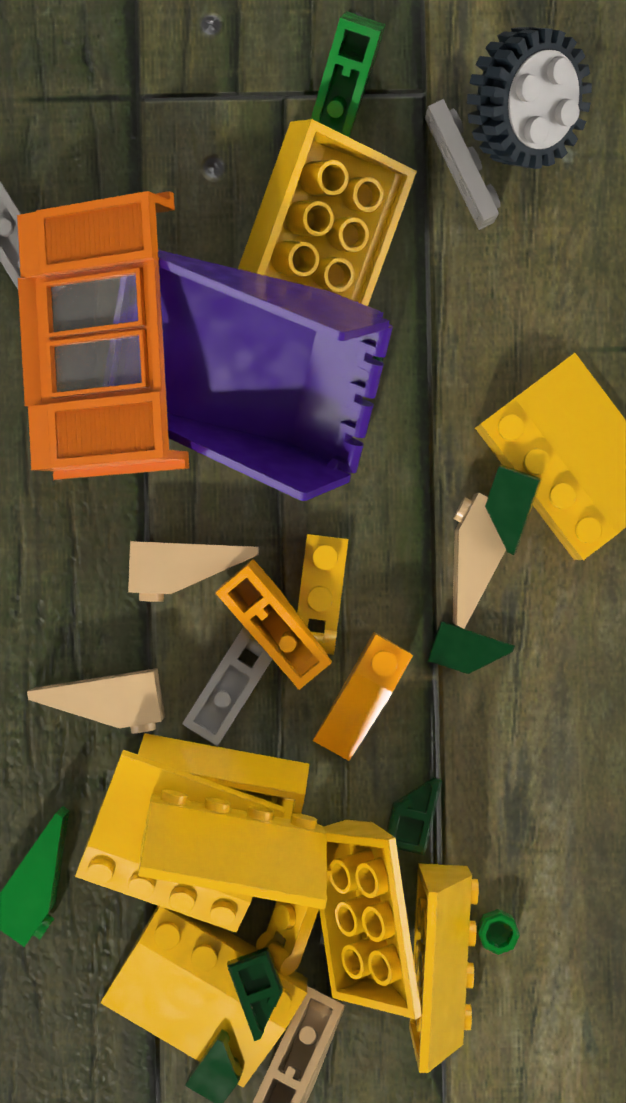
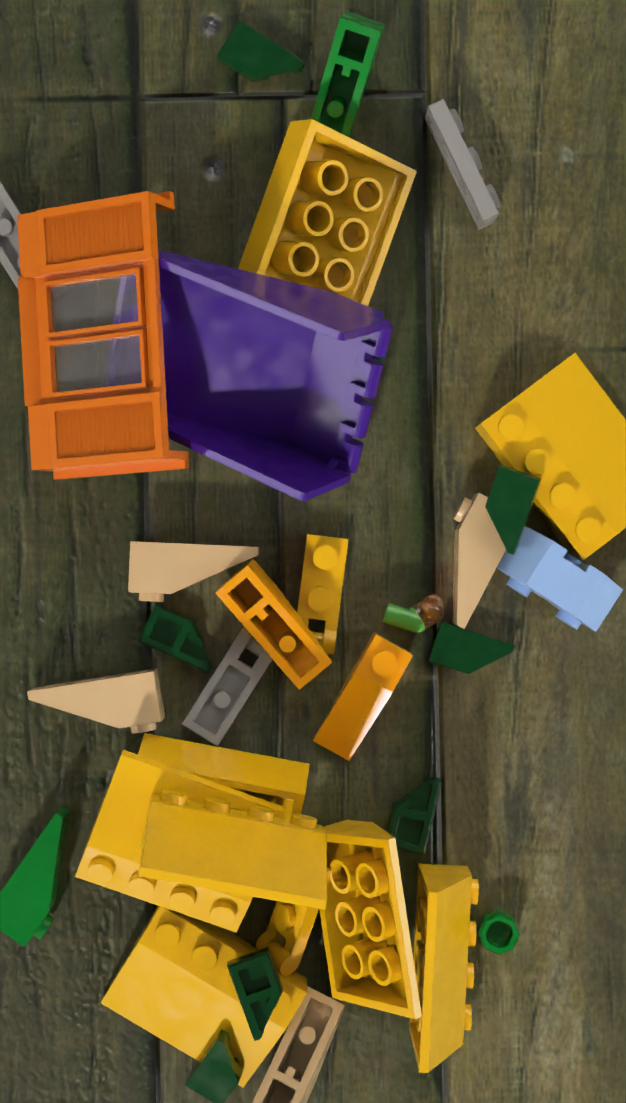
(176, 637): none -> dark green tile
(256, 55): none -> dark green tile
(418, 616): none -> arm
(529, 97): wheel -> none
(571, 586): none -> light blue brick

